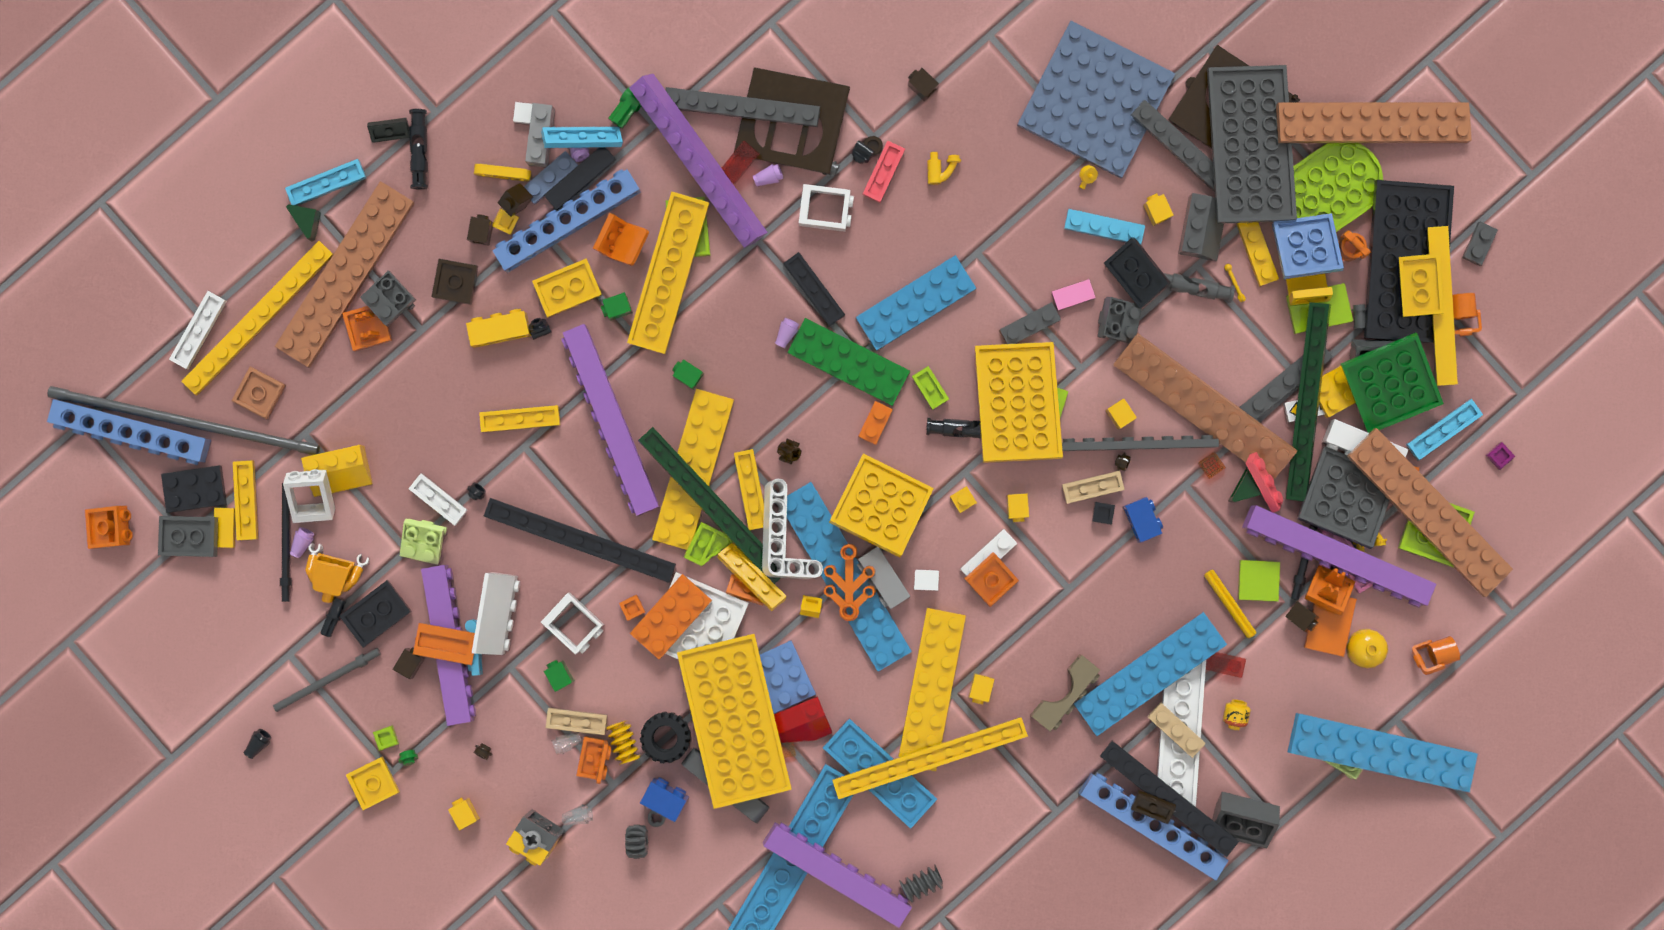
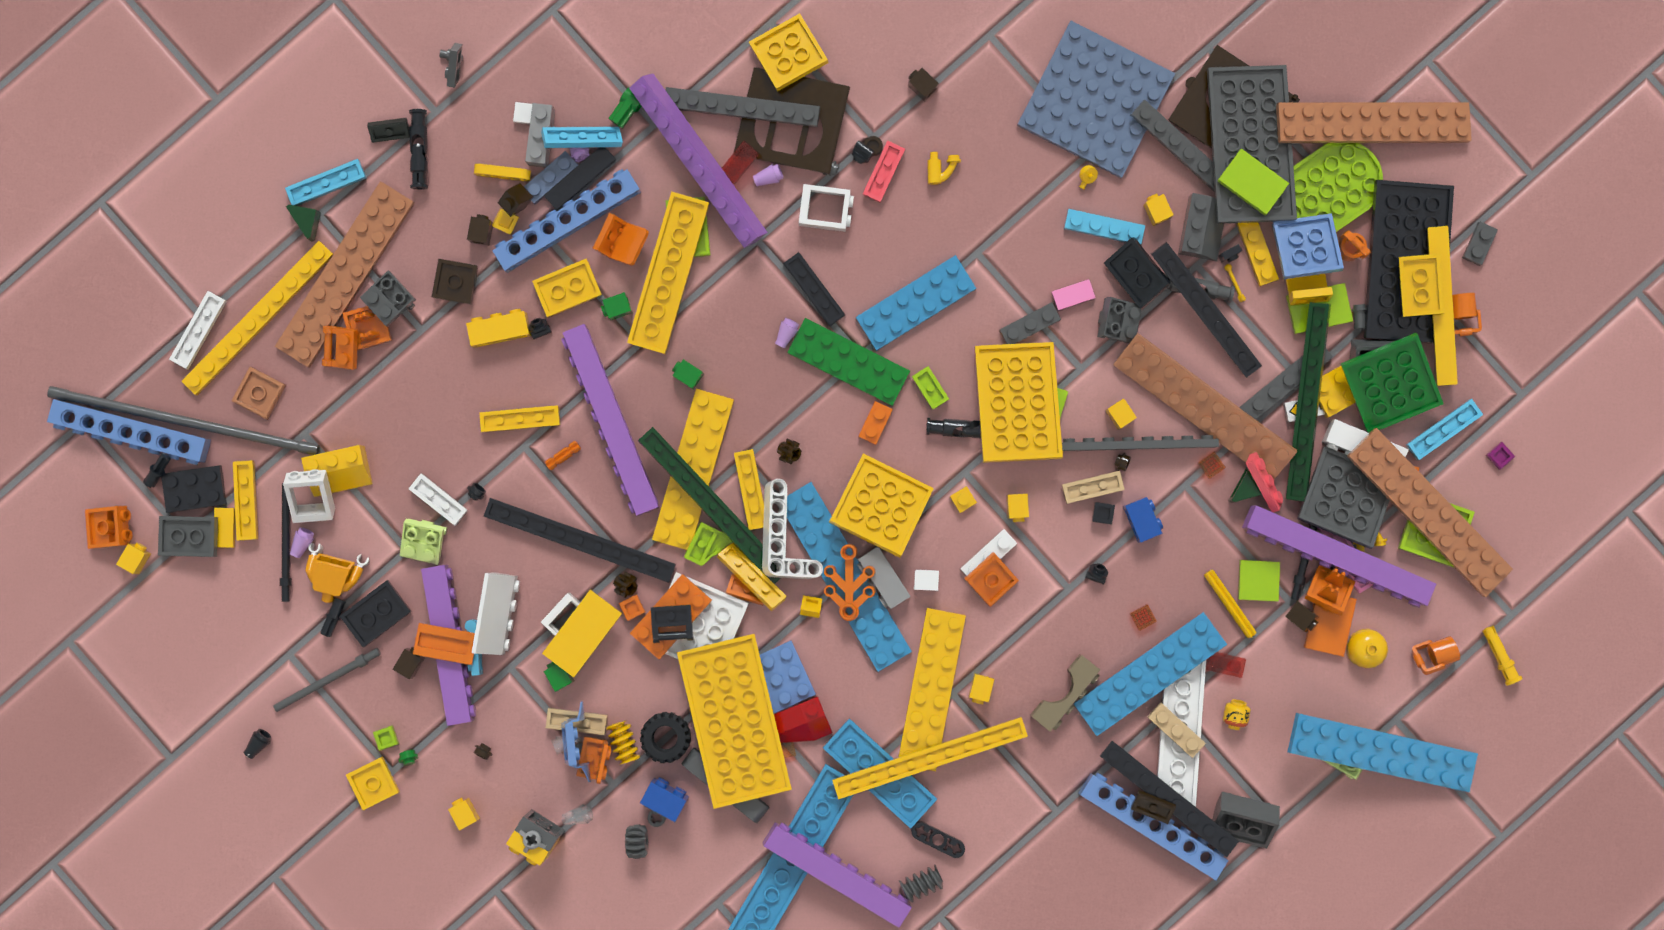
(134, 558): none -> yellow brick
(156, 471): none -> black axle
(345, 347): none -> orange plate
(455, 58): none -> dark grey plate
(562, 455): none -> orange axle
(569, 735): none -> medium blue piece
(582, 633): none -> yellow tile
(625, 584): none -> dark brown gear
(672, 616): none -> black plate
(788, 52): none -> yellow plate
(953, 841): none -> black beam
(1097, 573): none -> black plate
(1143, 617): none -> clear orange tile
(1206, 309): none -> black plate
(1230, 254): none -> black plate
(1253, 182): none -> lime tile
(1505, 664): none -> yellow pin

